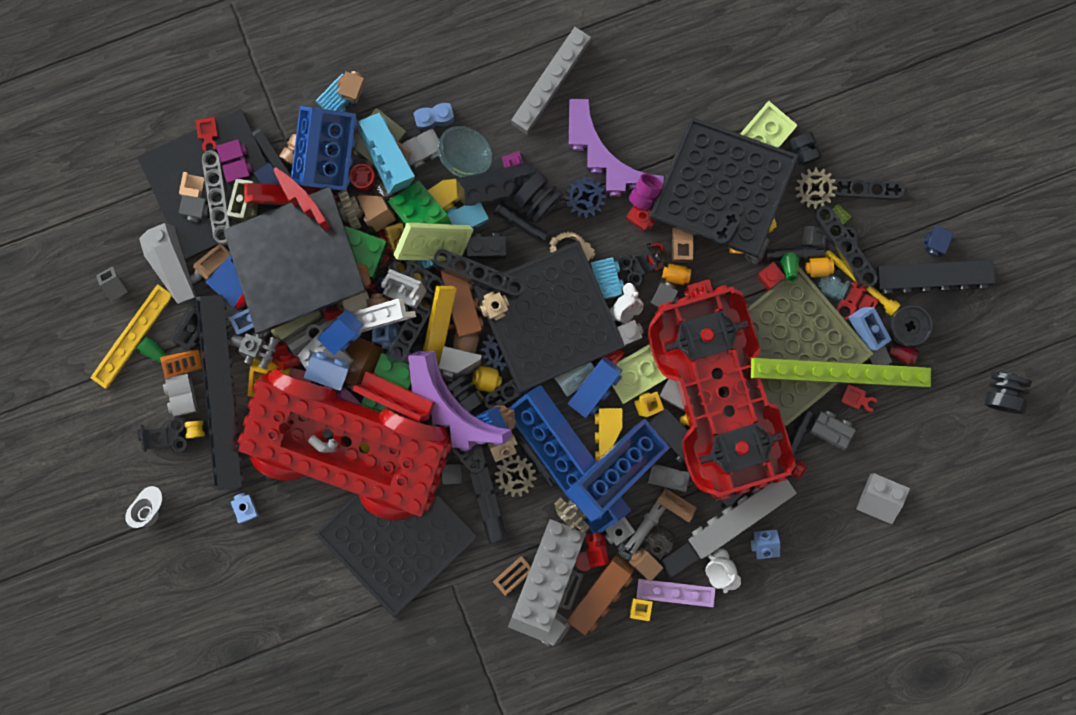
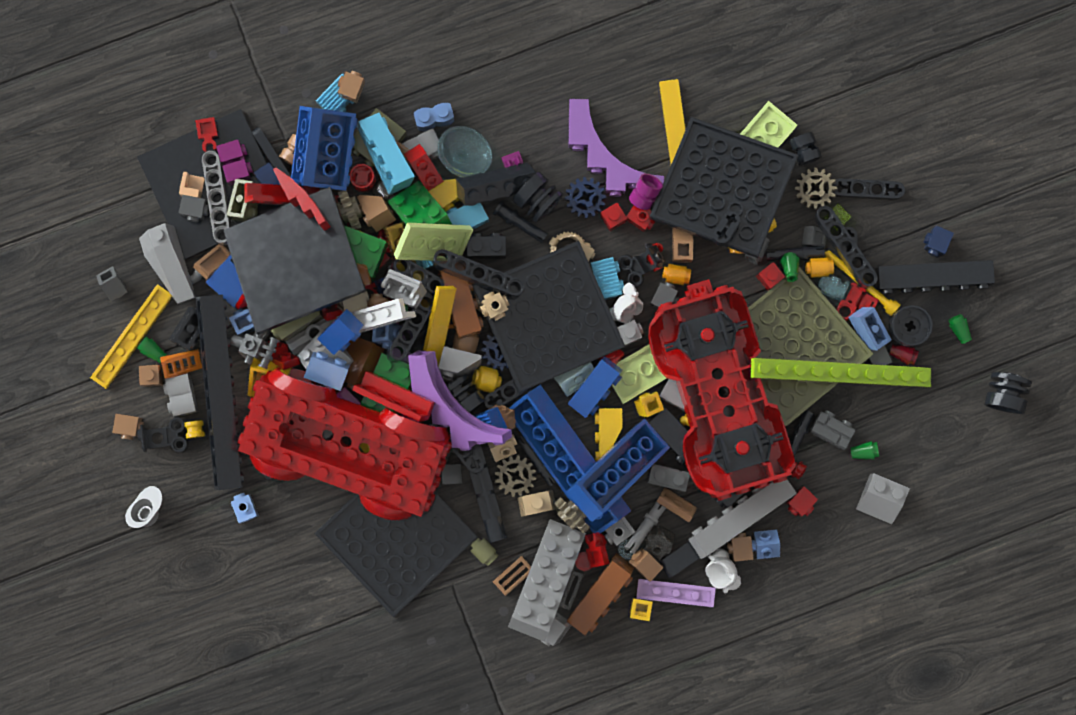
(127, 426): none -> medium nougat brick
(150, 375): none -> medium nougat brick
(323, 447): light grey arm -> none
(423, 167): none -> red brick
(484, 551): none -> olive brick
(536, 503): none -> tan torso
(550, 80): light grey brick -> none
(613, 216): none -> red brick
(672, 115): none -> yellow tile
(740, 547): none -> medium nougat brick
(802, 502): none -> red brick
(855, 398): red plate -> none
(865, 451): none -> green cone
(960, 328): none -> green cone

